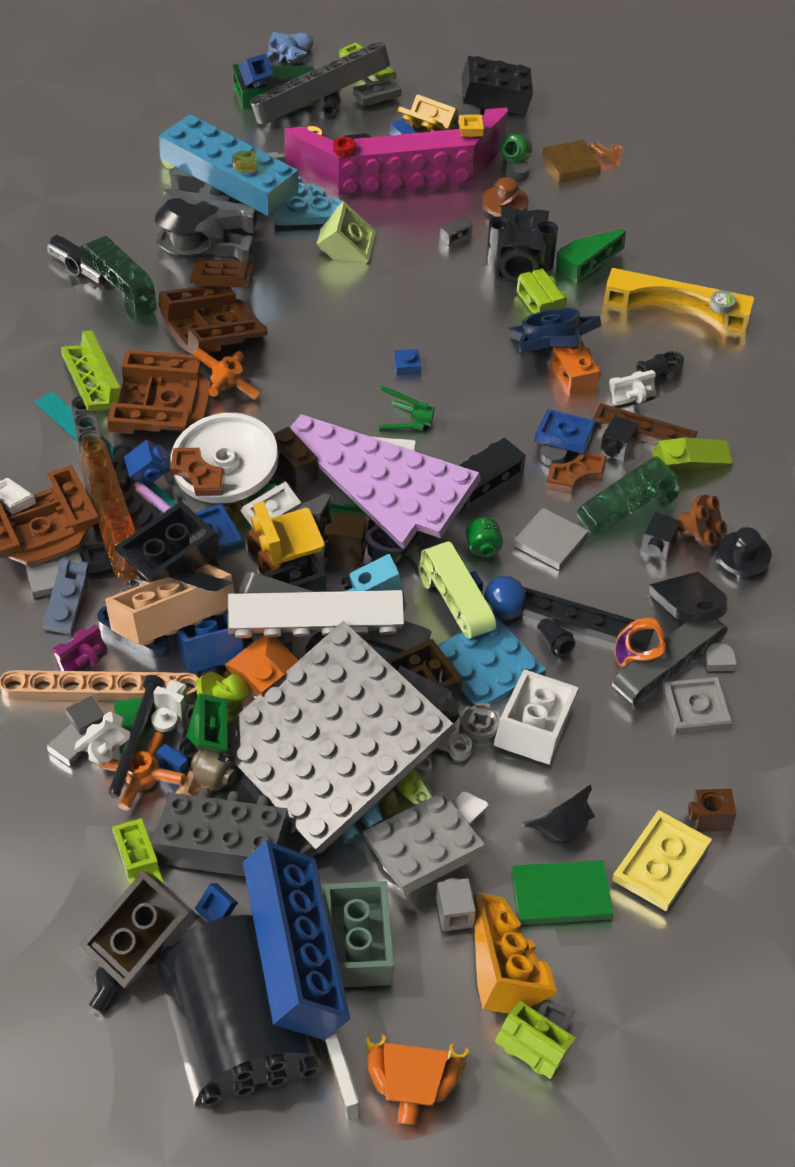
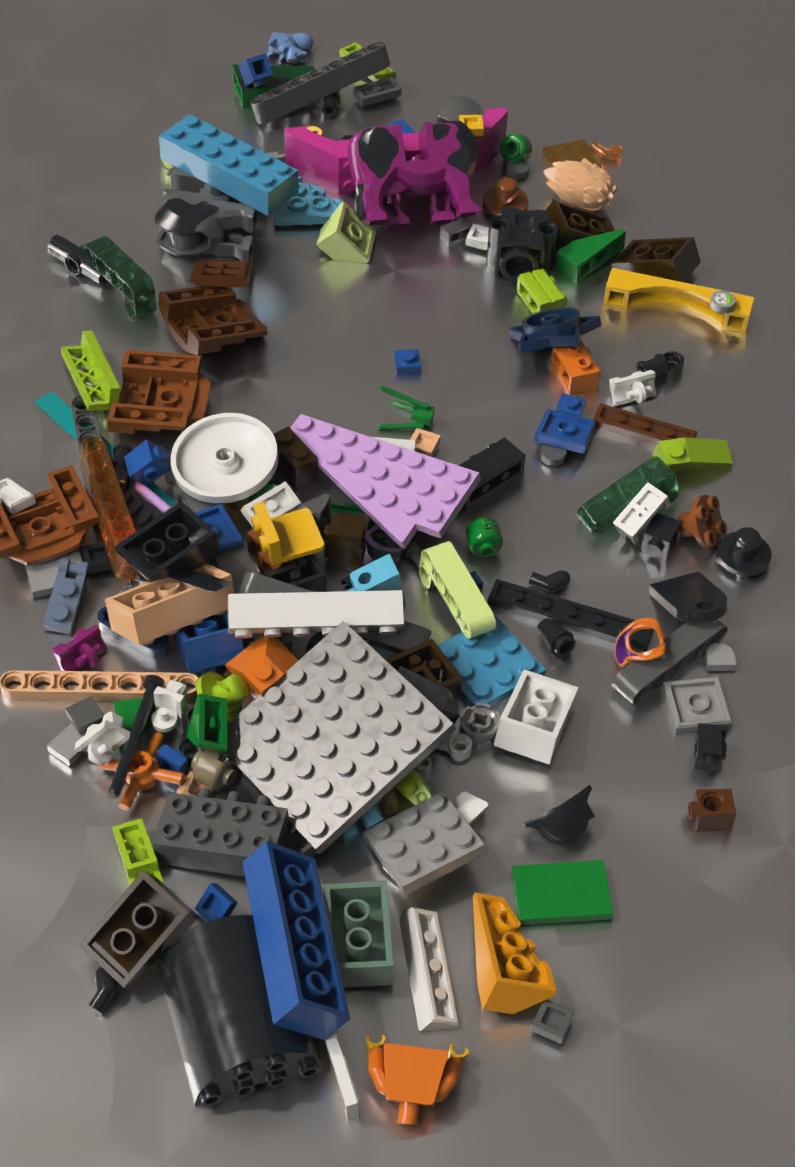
(206, 478): dark orange tile -> none
(226, 373): orange bar -> none
(244, 161): clear yellow tile -> none
(344, 147): red tile -> none
(426, 442): none -> light nougat plate
(428, 970): none -> white slope
(429, 114): yellow bracket -> none
(440, 172): none -> magenta animal
(455, 904): light grey brick -> none
(477, 237): none -> white plate
(496, 84): black brick -> none
(505, 597): blue hair -> none
(535, 1040): lime brick -> none
(550, 538): light grey tile -> none
(552, 582): none -> black arm
(568, 475): dark orange tile -> none
(571, 405): none -> blue plate
(576, 222): none -> dark brown slope
(581, 184): none -> light nougat head
(619, 438): black brick -> none
(640, 512): none -> white hinge
(660, 258): none -> dark brown slope
(662, 860): light yellow plate -> none
(709, 746): none -> black brick

